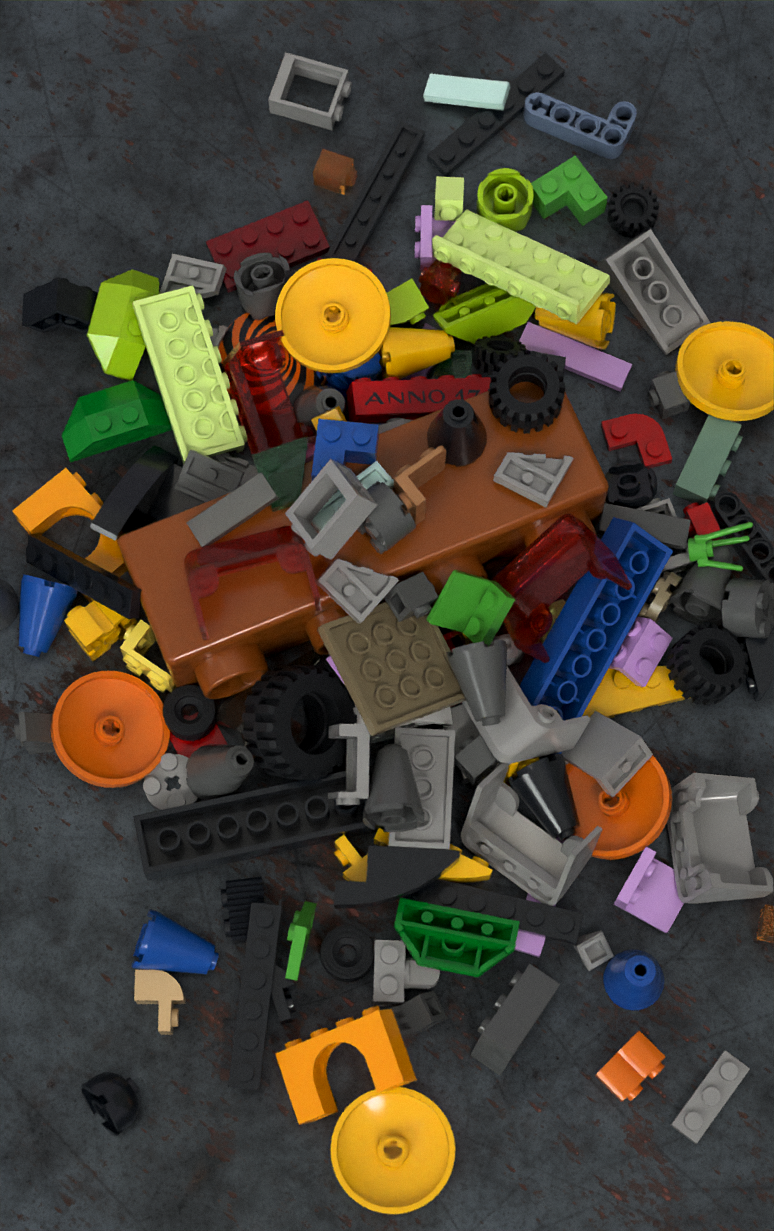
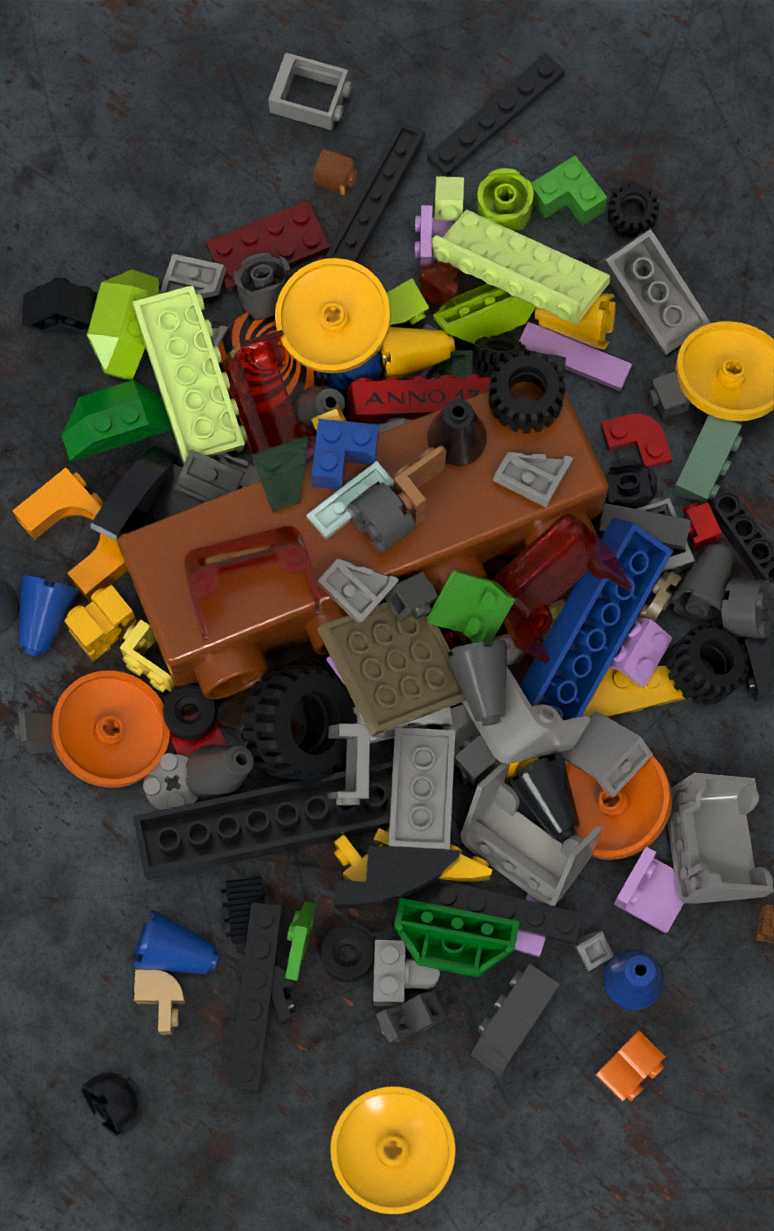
(83, 576): black plate -> none
(232, 510): dark grey tile -> none
(306, 1062): light orange arch -> none
(345, 520): light grey window -> none
(393, 792): dark grey cone -> none
(466, 91): light aqua tile -> none
(579, 119): sand blue beam -> none
(703, 546): bright green plant -> none
(710, 1097): light grey plate -> none

